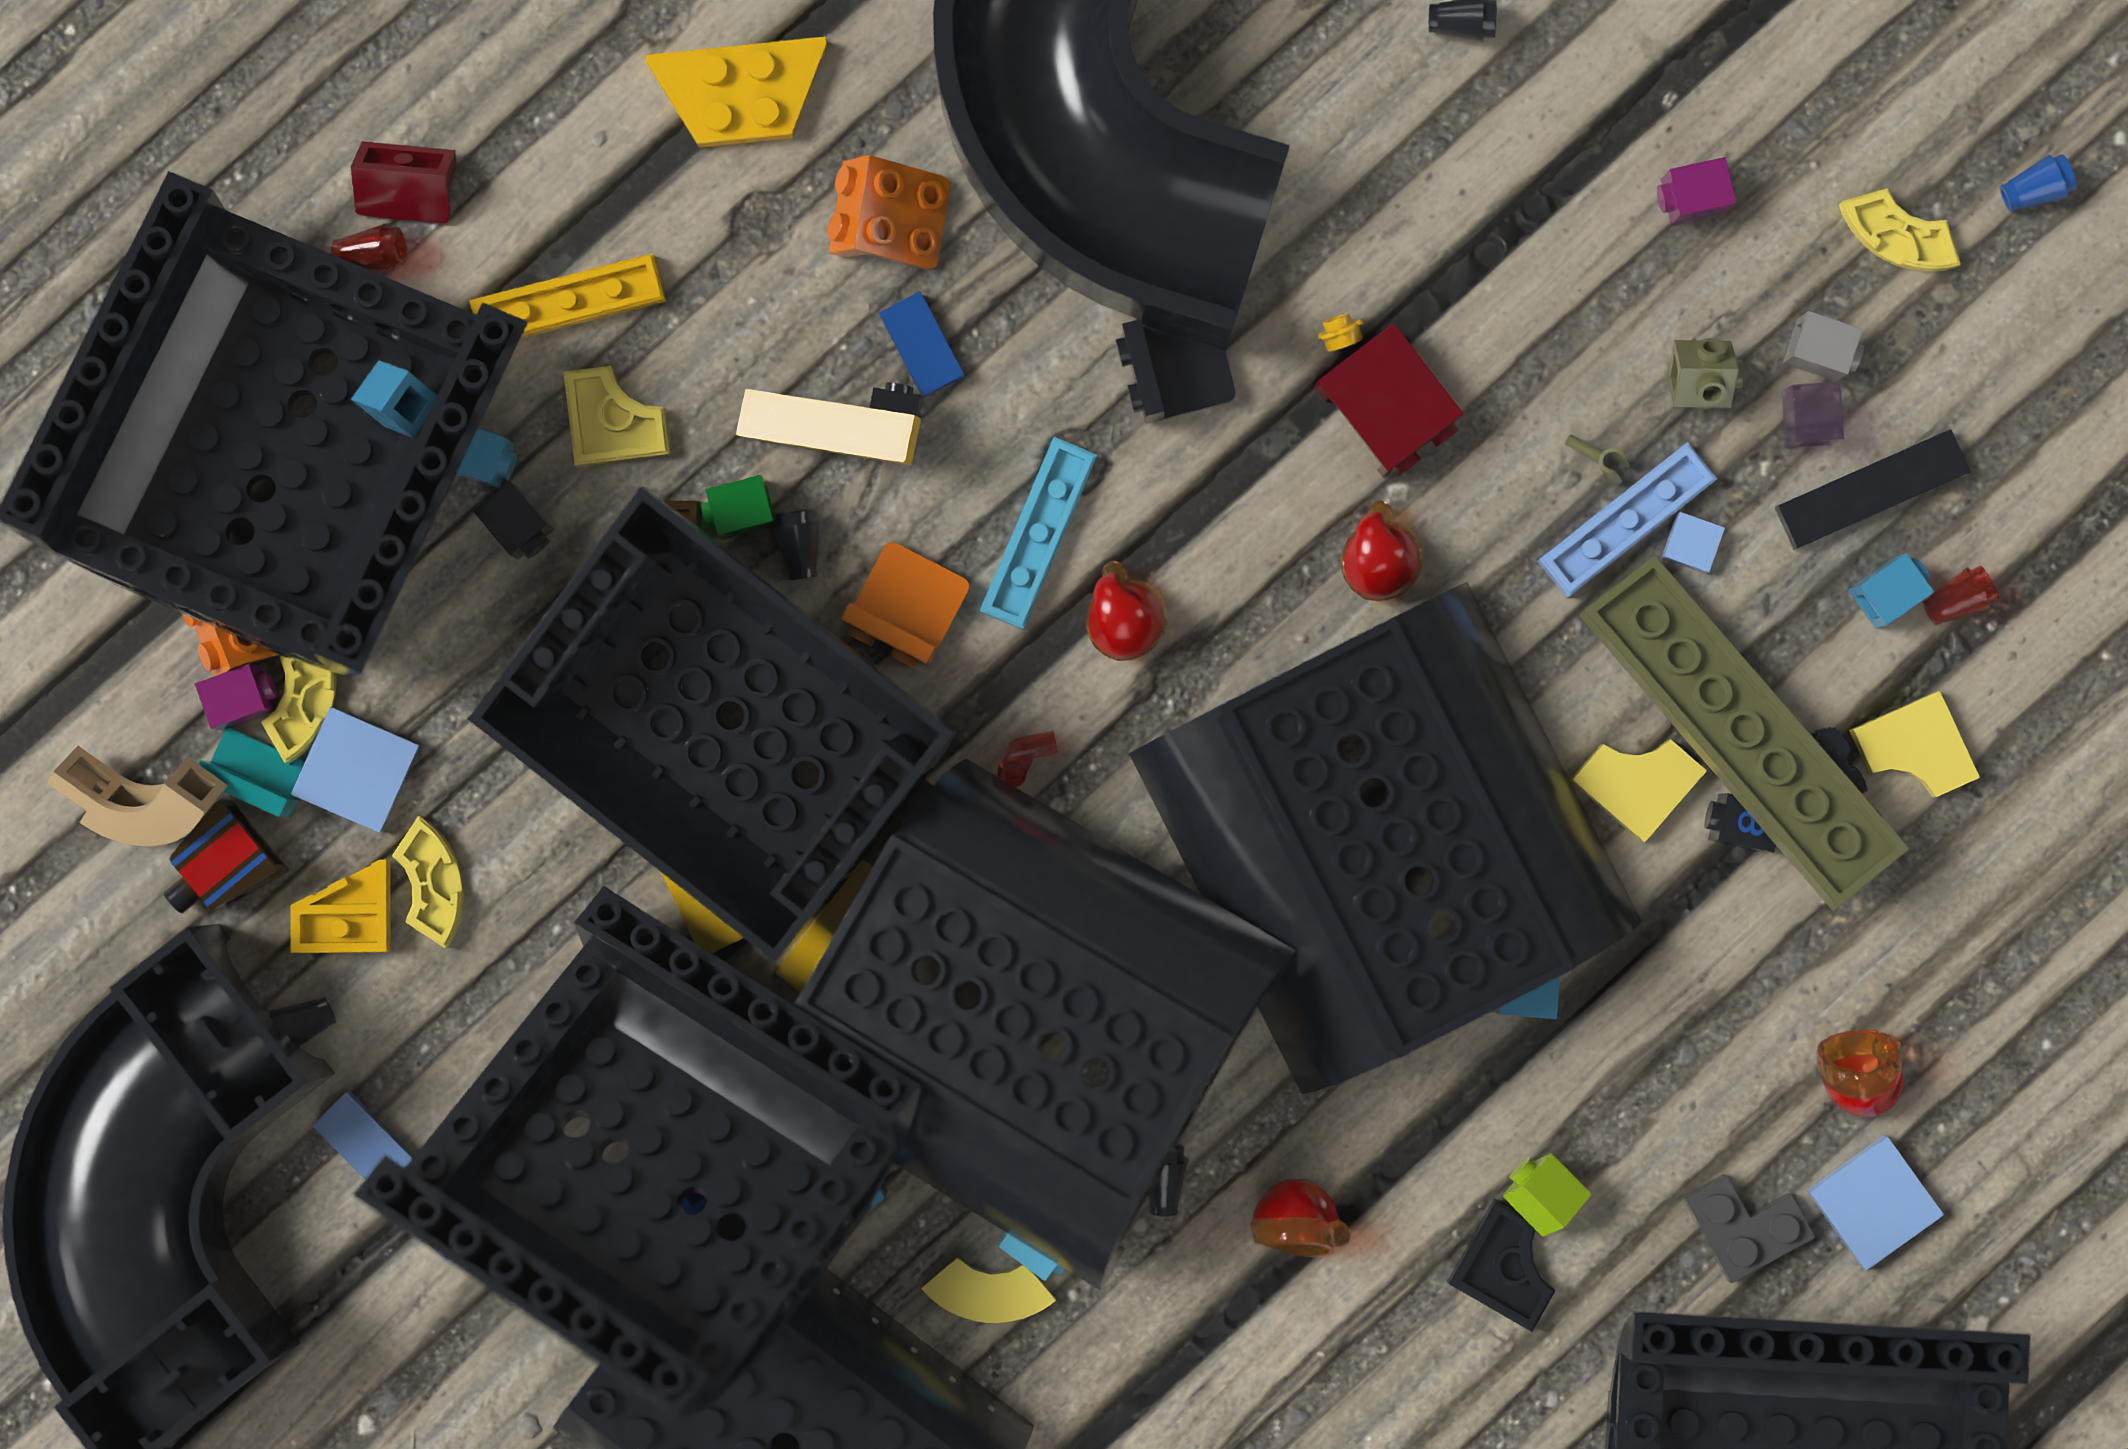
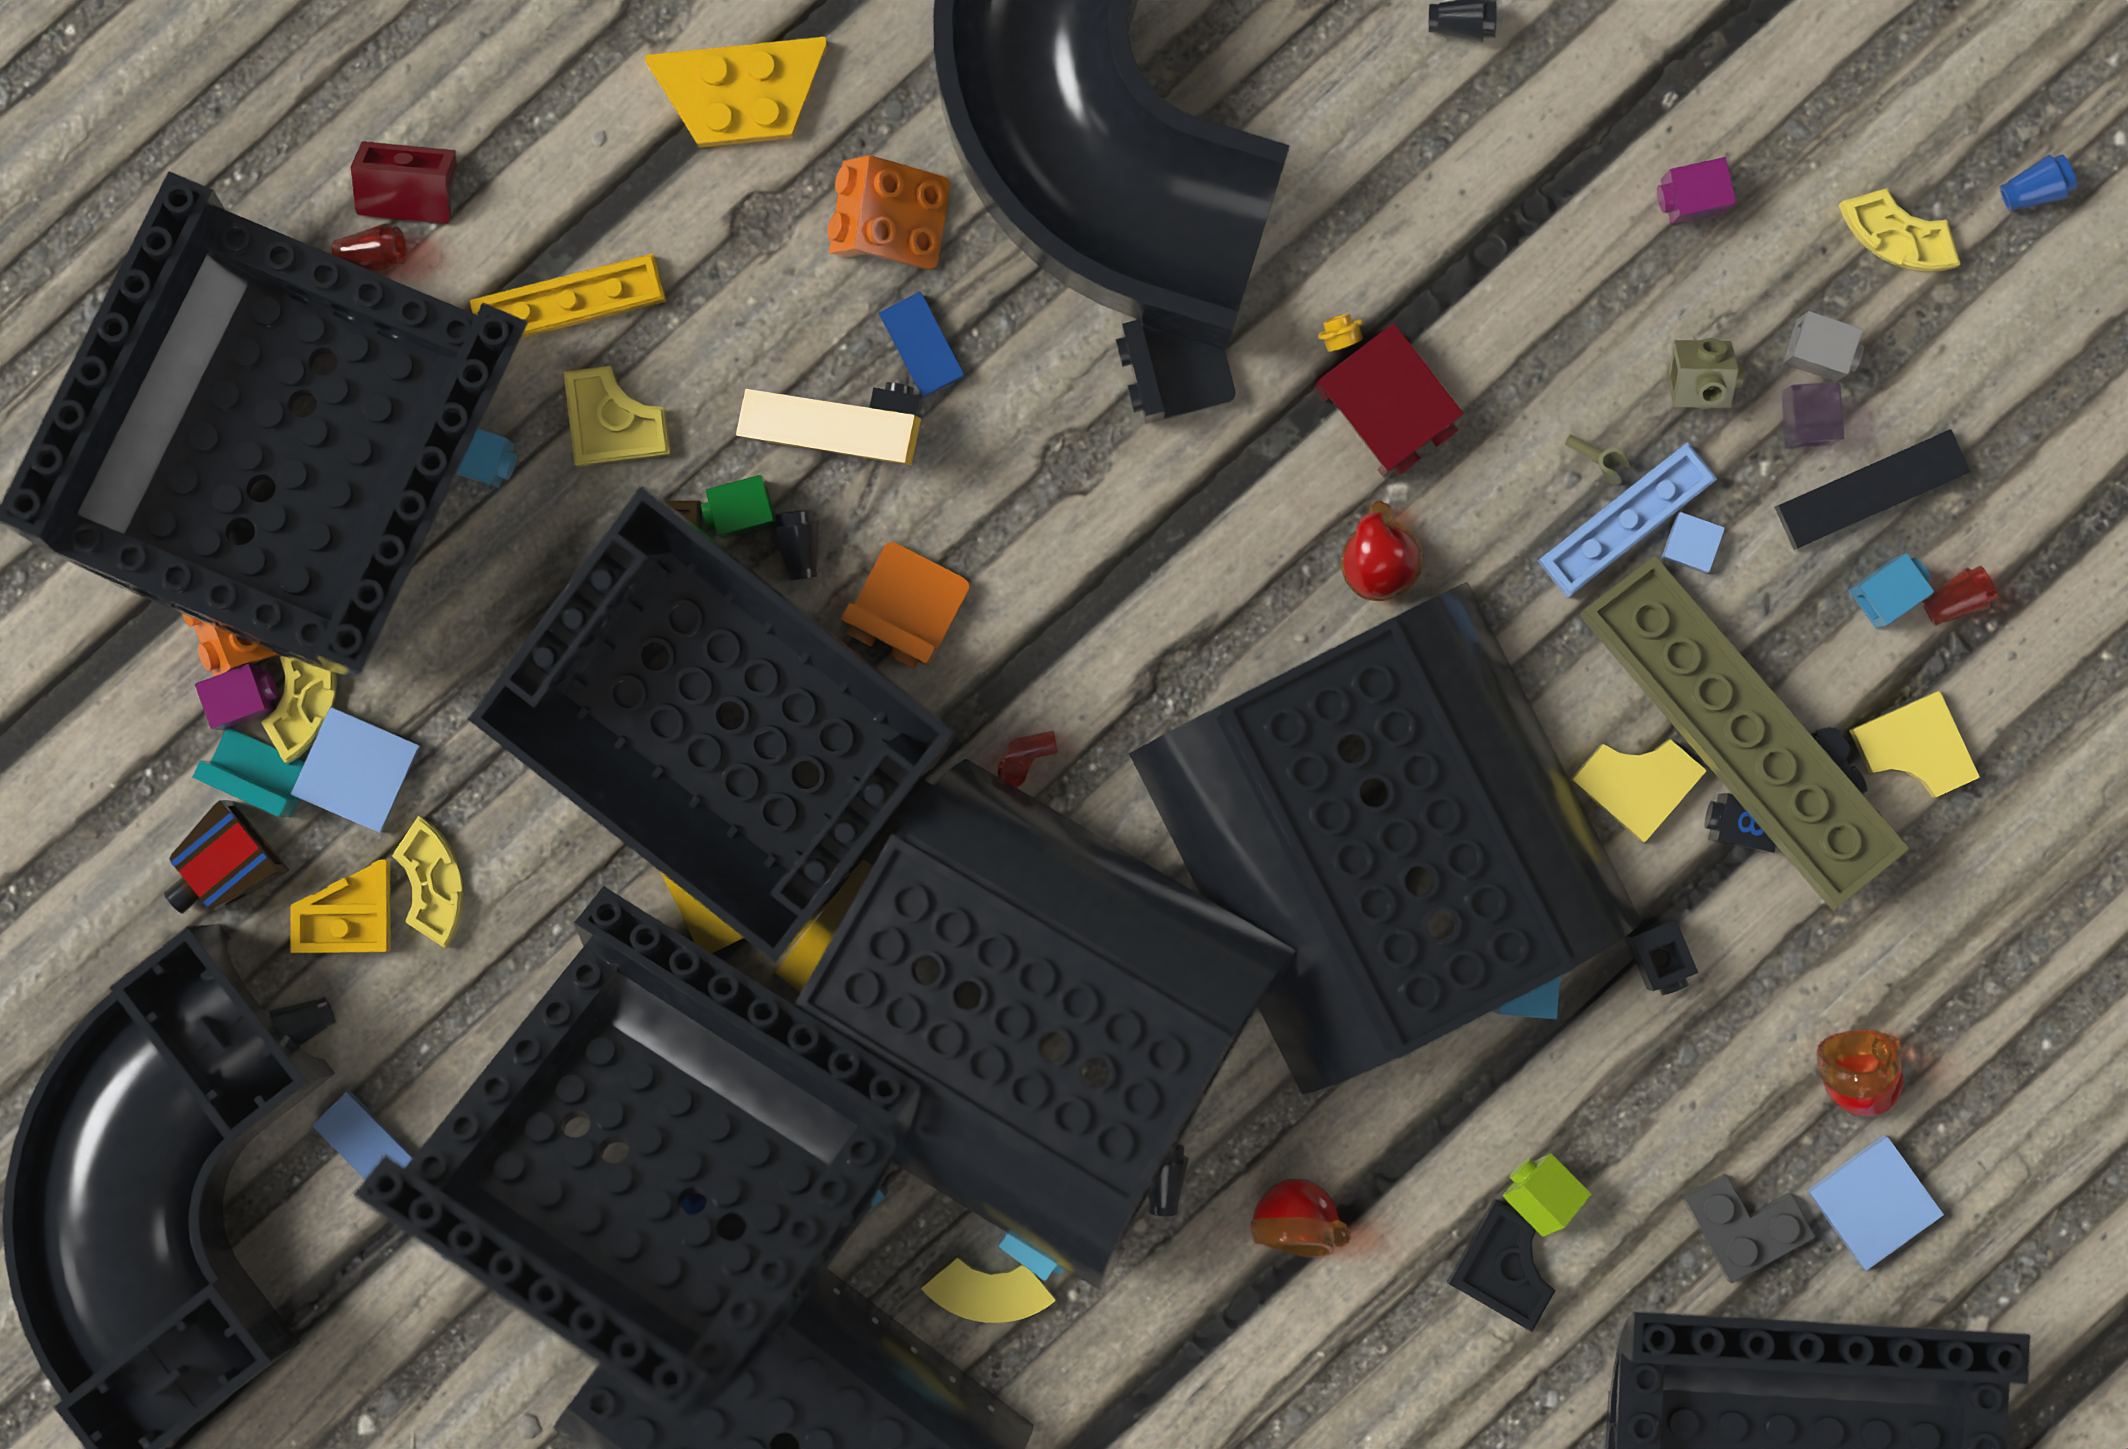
(136, 811): tan arch -> none
(395, 398): dark azure brick -> none
(515, 522): black brick -> none
(1038, 533): medium azure tile -> none
(1125, 614): red piece -> none
(1679, 964): none -> black brick

